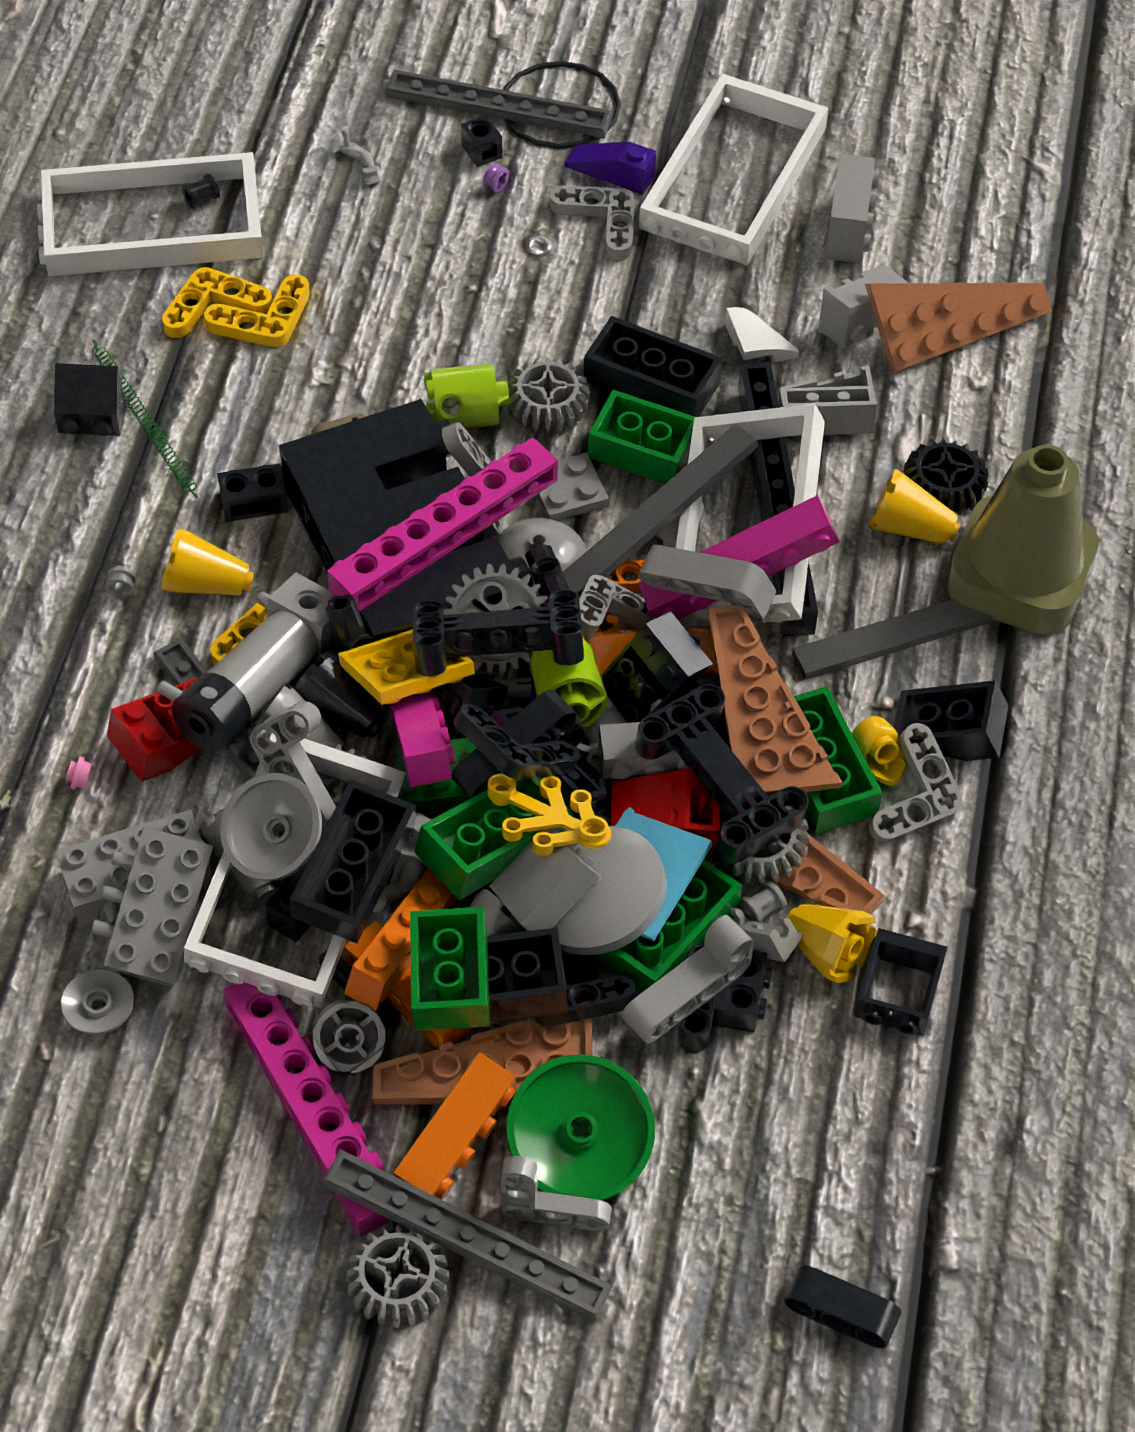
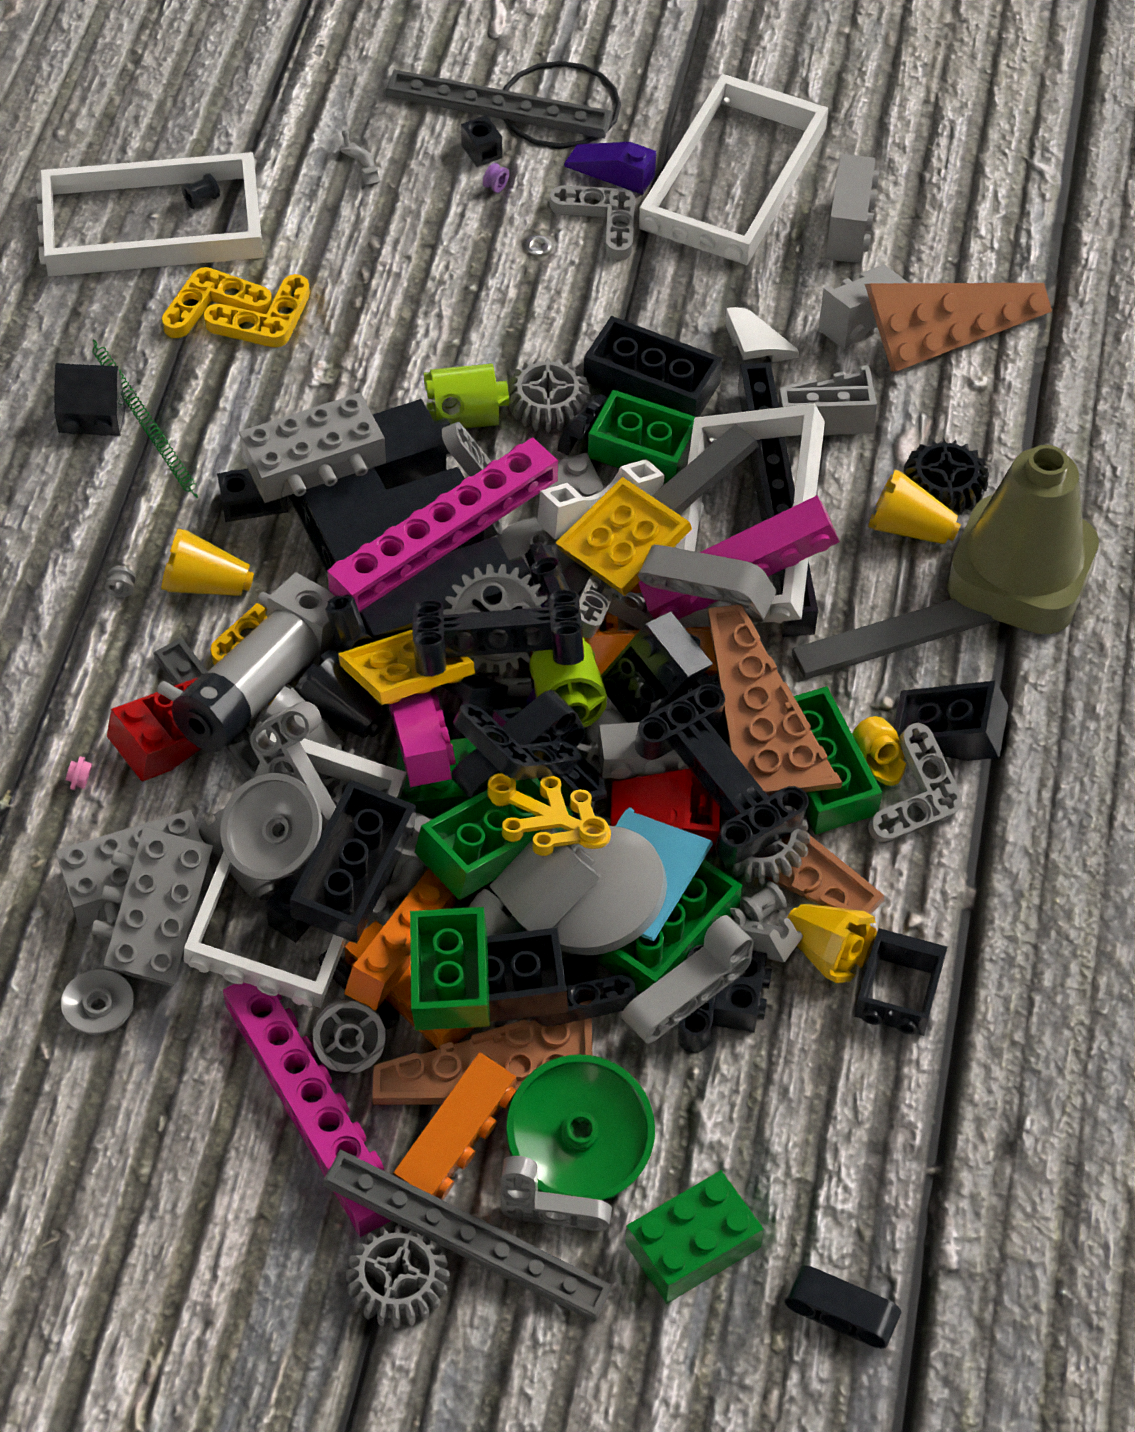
(313, 447): none -> light grey piece
(563, 506): none -> white arch
(581, 423): none -> black slope
(619, 532): none -> yellow plate
(694, 1236): none -> green brick

